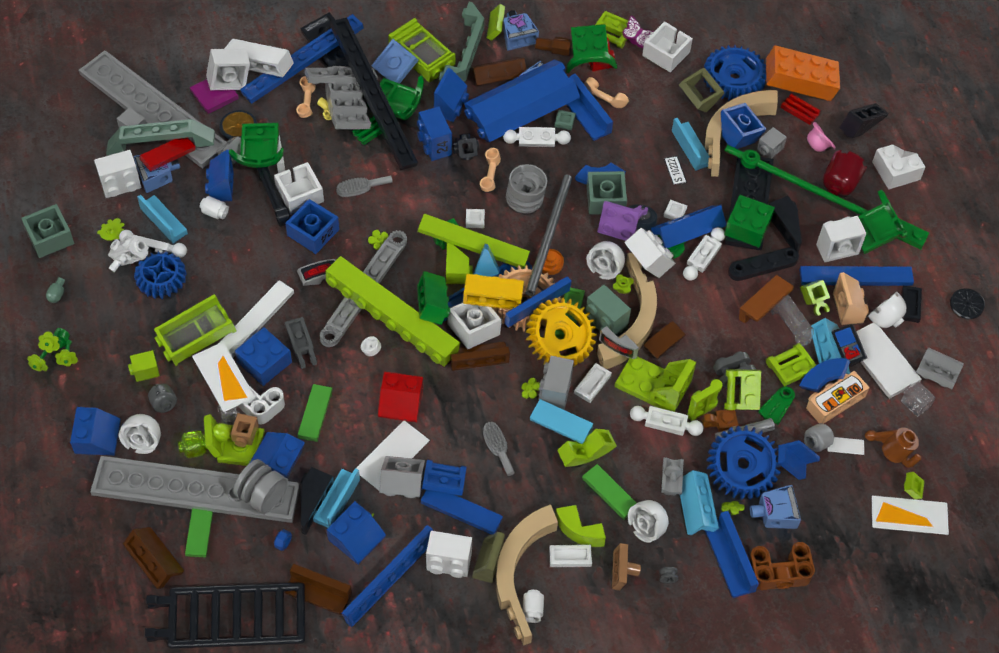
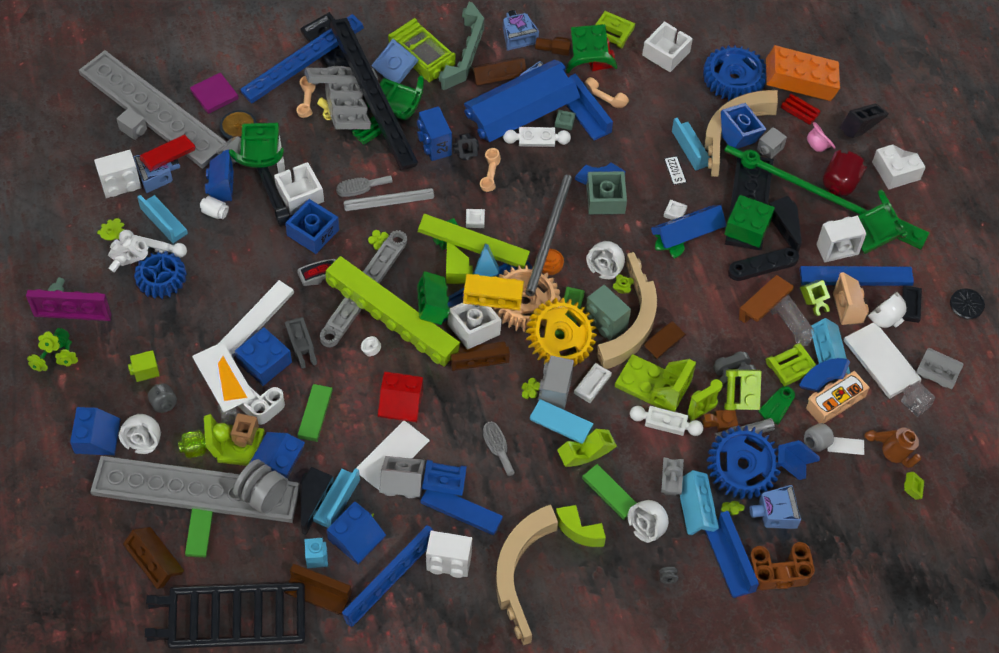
(47, 230): sand green brick -> none
(69, 305): none -> magenta plate
(158, 131): sand green slope -> none
(194, 330): door -> none
(227, 69): white brick -> none
(264, 58): white brick -> none
(282, 540): blue tile -> none
(316, 553): none -> medium azure window
(388, 199): none -> light grey axle
(450, 95): blue slope -> none
(488, 557): olive tile -> none
(495, 22): lime tile -> none
(526, 188): light grey wheel -> none
(527, 307): blue tile -> none
(533, 606): white brick -> none
(570, 556): white tile -> none
(622, 346): slope -> none
(622, 567): medium nougat tile -> none
(625, 221): medium lavender plate -> none
(636, 34): magenta animal -> none
(650, 252): white brick -> none
(694, 95): olive tile -> none
(704, 254): white plate -> none
(849, 344): slope -> none
(910, 515): white sticker -> none

